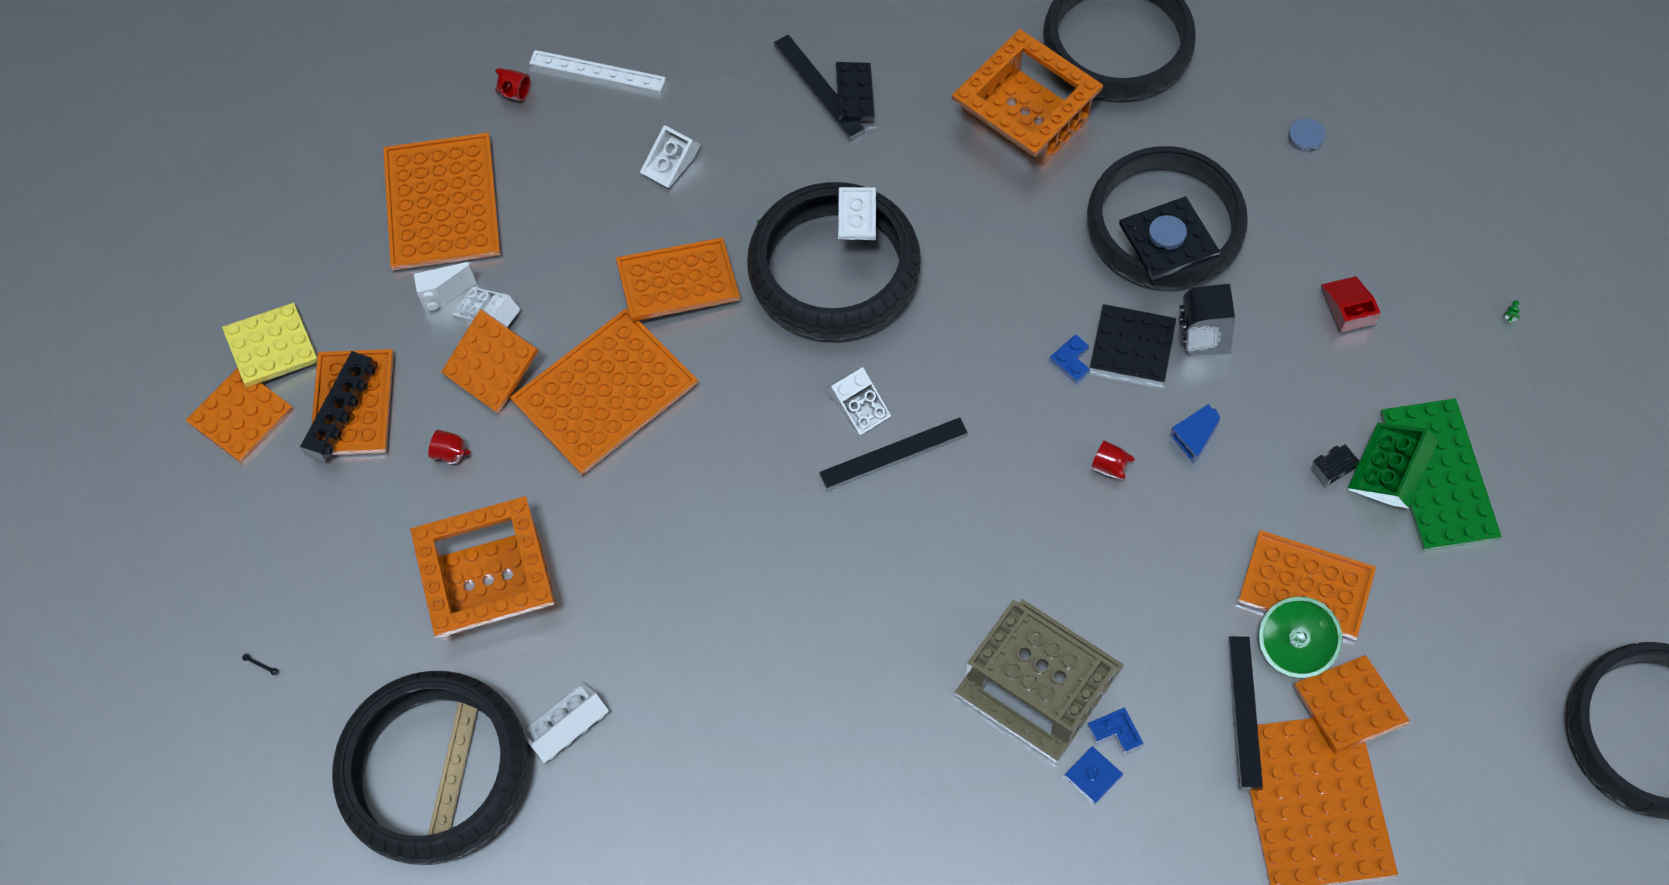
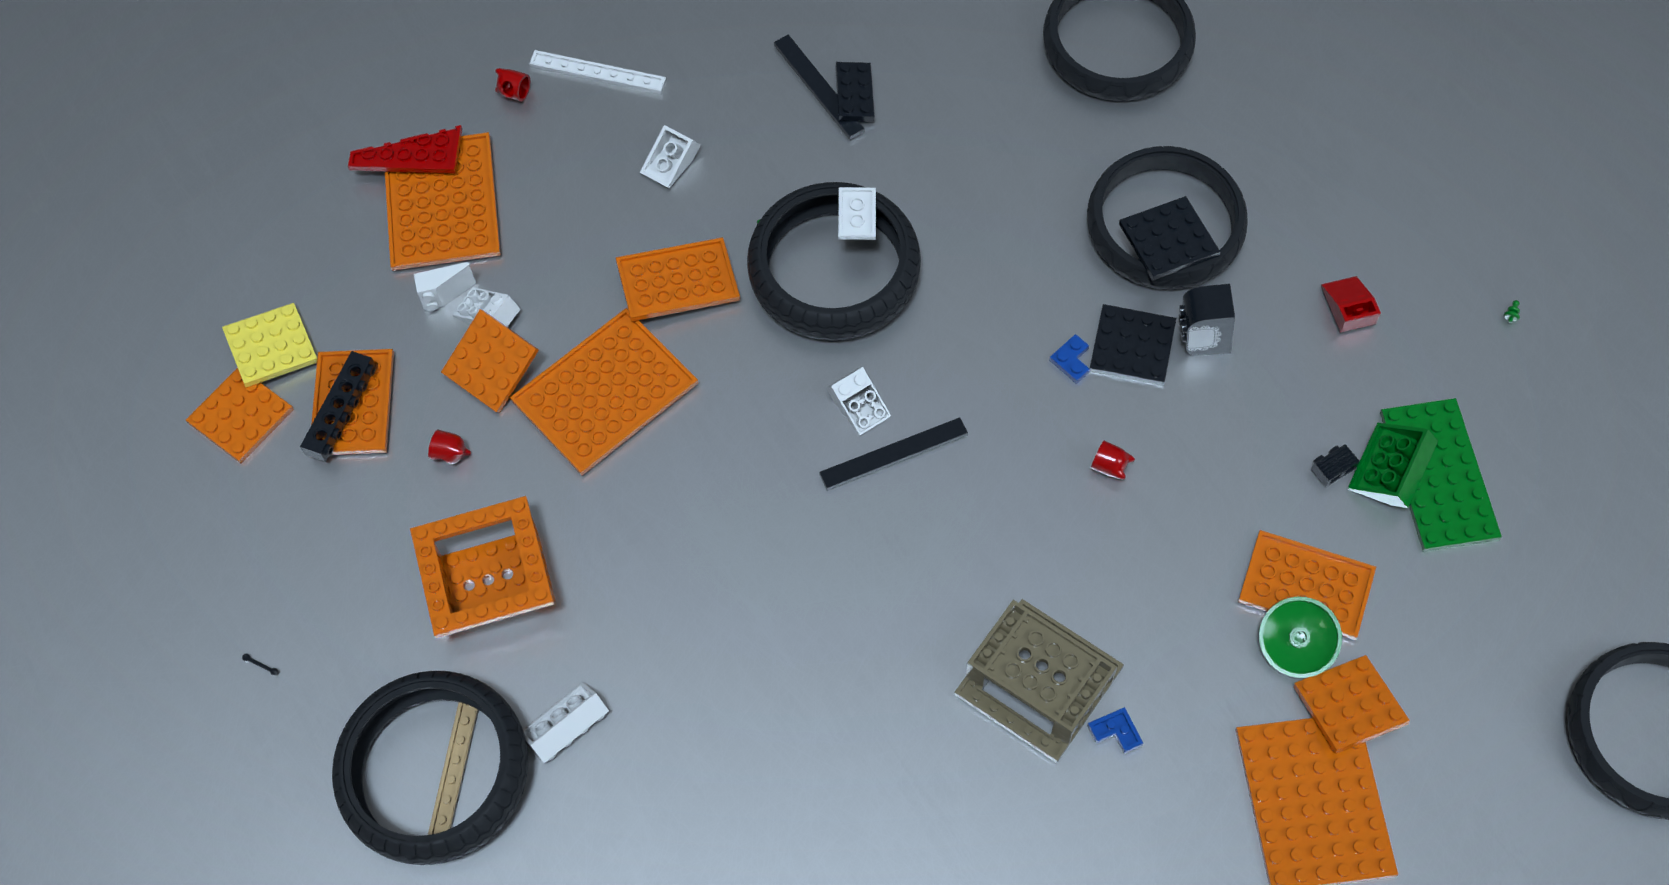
(414, 154): none -> red wing
(1001, 81): orange plate -> none
(1093, 775): blue plate -> none
(1167, 232): sand blue tile -> none
(1195, 432): blue slope -> none
(1245, 713): black tile -> none
(1306, 134): sand blue tile -> none

